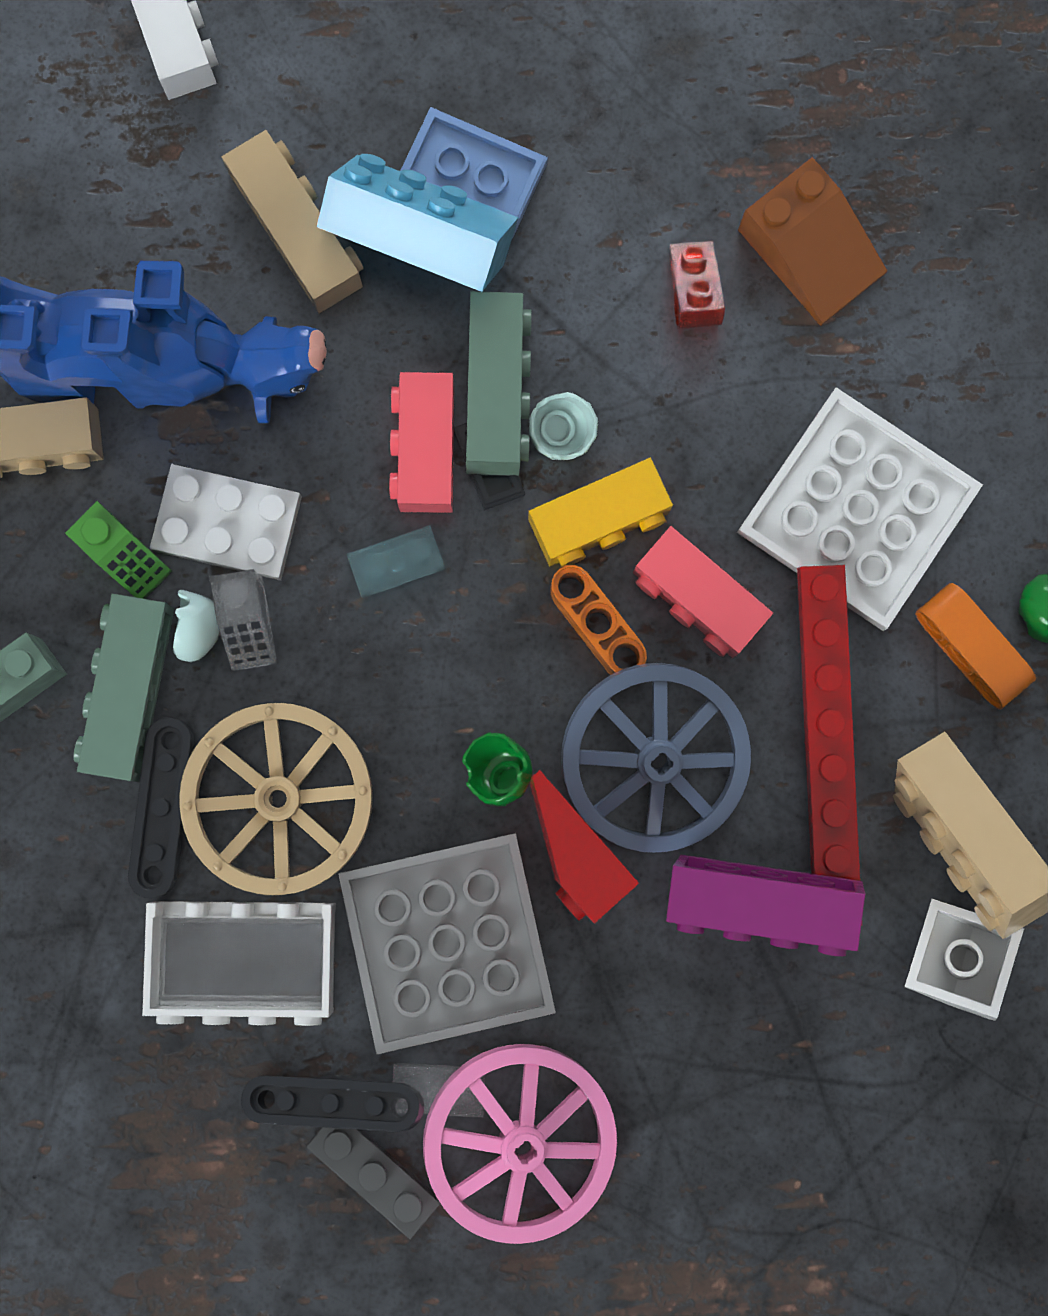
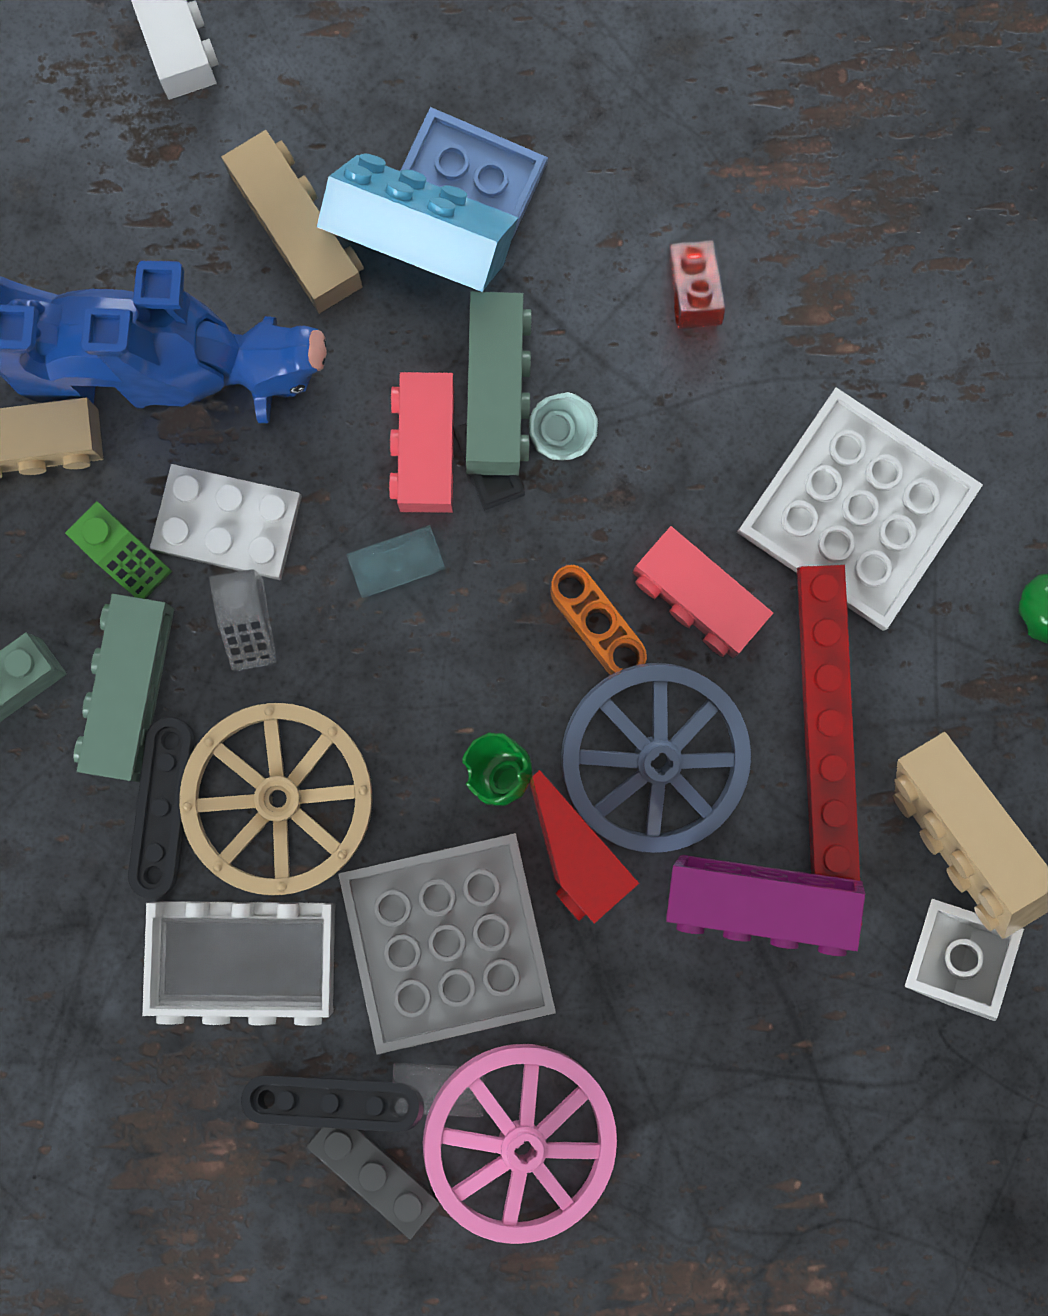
(195, 627): light aqua hair -> none
(600, 513): yellow brick -> none
(813, 241): dark orange slope -> none
(975, 645): orange beam -> none

